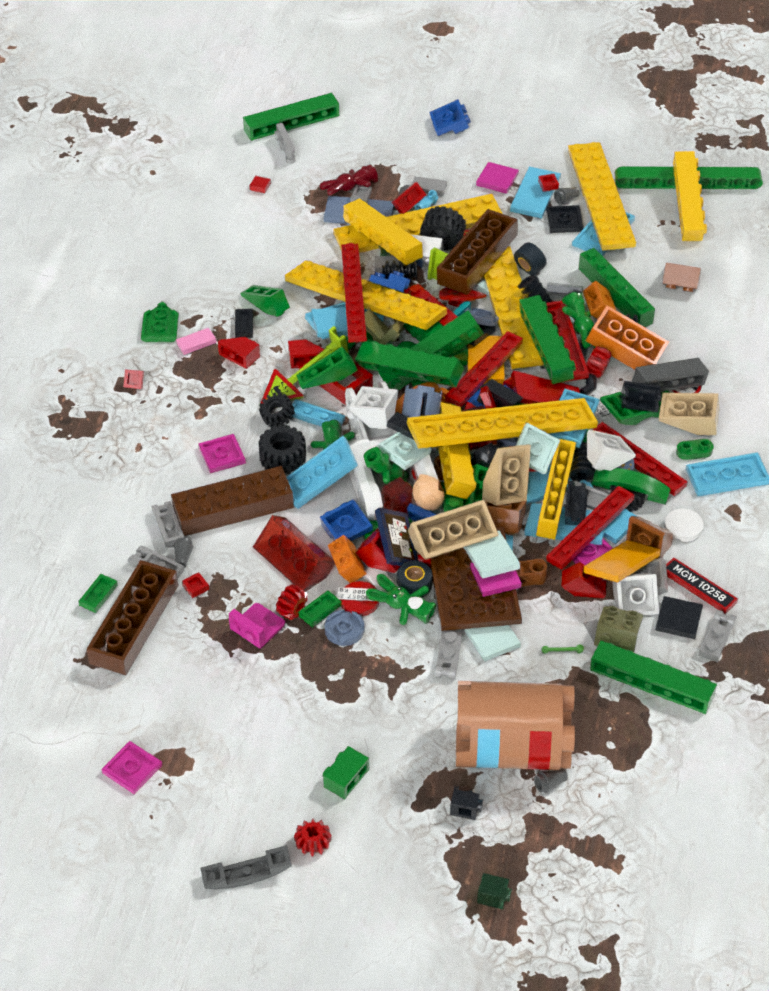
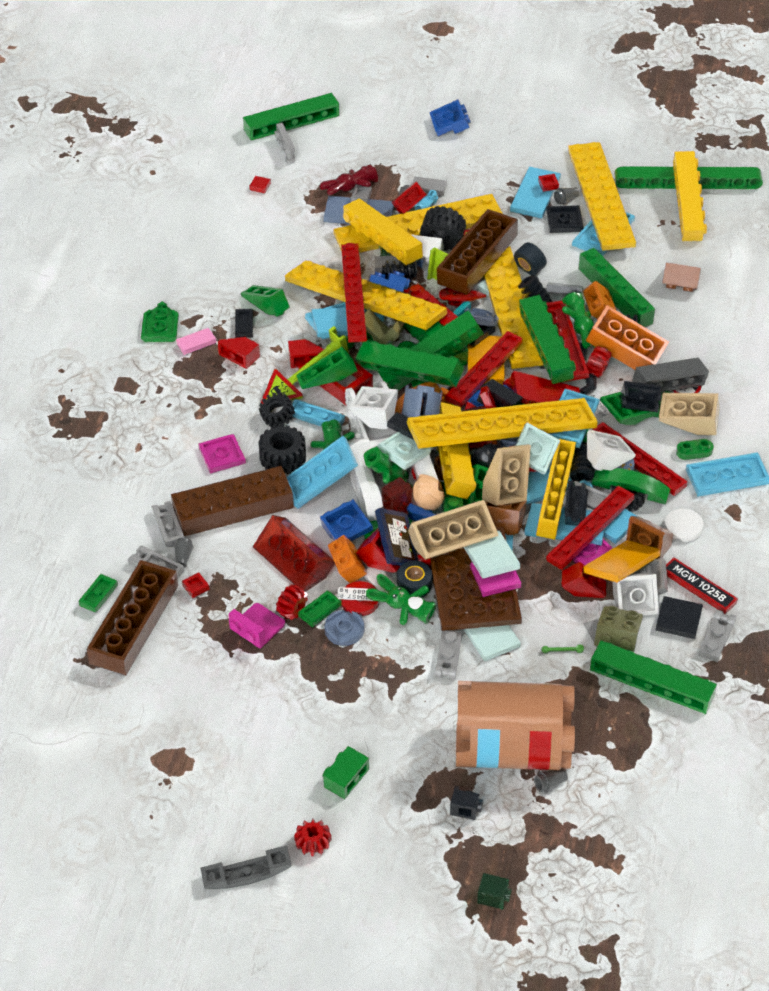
(131, 767): dark pink tile -> none
(133, 379): plate -> none
(497, 177): dark pink tile -> none
(532, 572): dark orange piece -> none

